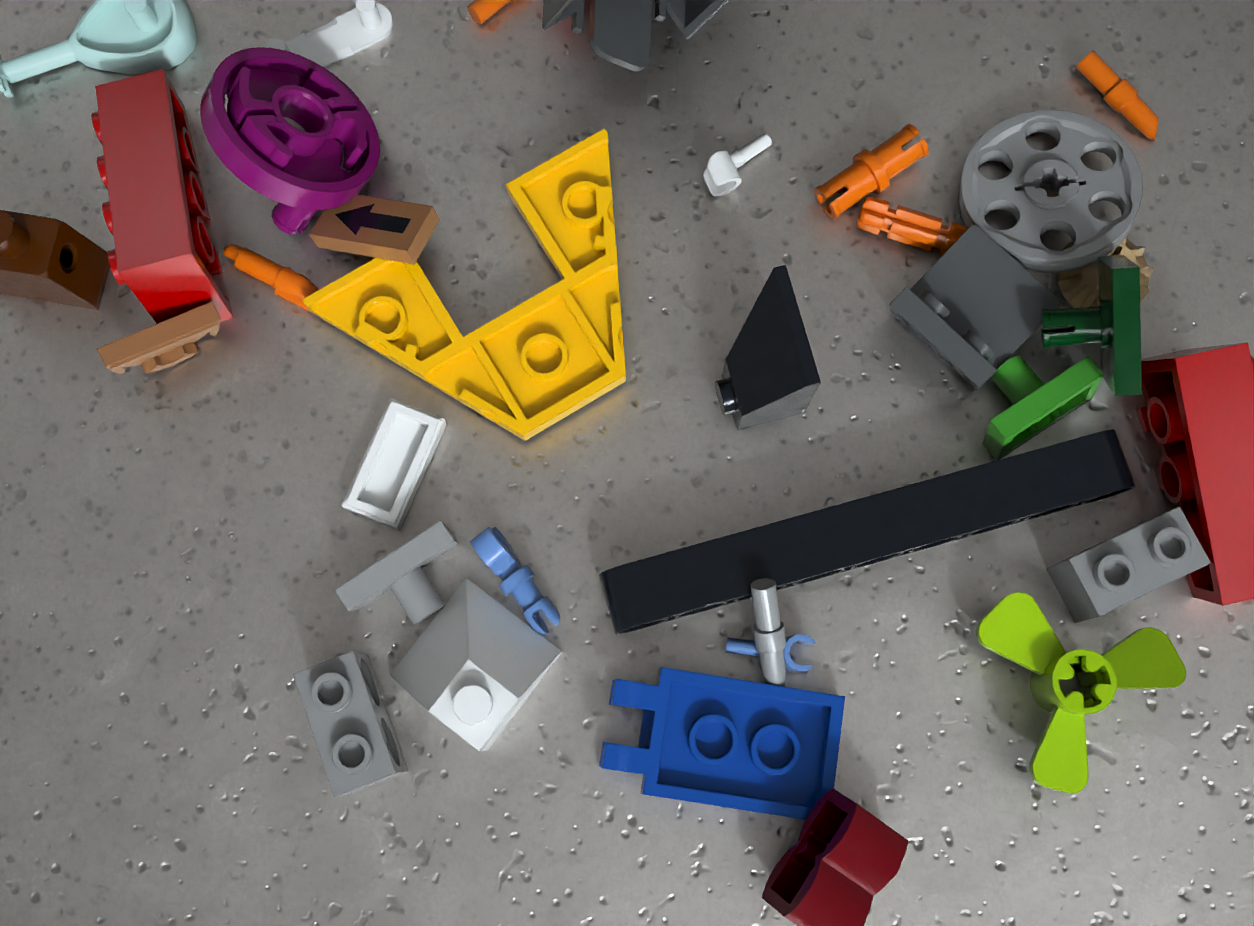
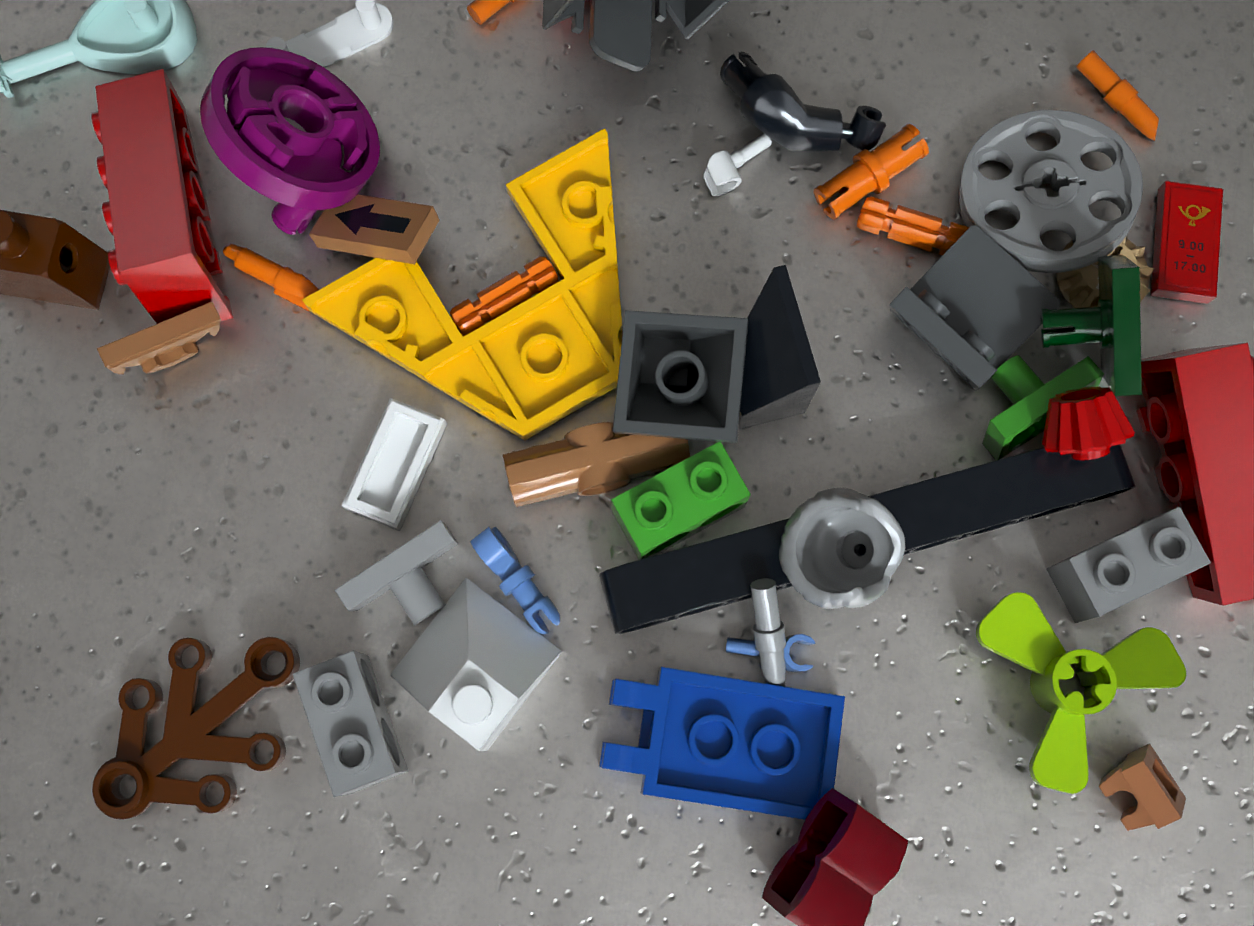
(188, 732): none -> reddish brown plant
(504, 295): none -> orange axle
(588, 462): none -> medium nougat piece
(680, 501): none -> bright green brick
(681, 376): none -> dark grey slope
(782, 116): none -> black arm
(838, 521): none -> light grey piece
(1085, 423): none -> red piece
(1152, 785): none -> nougat tile
(1187, 242): none -> red tile

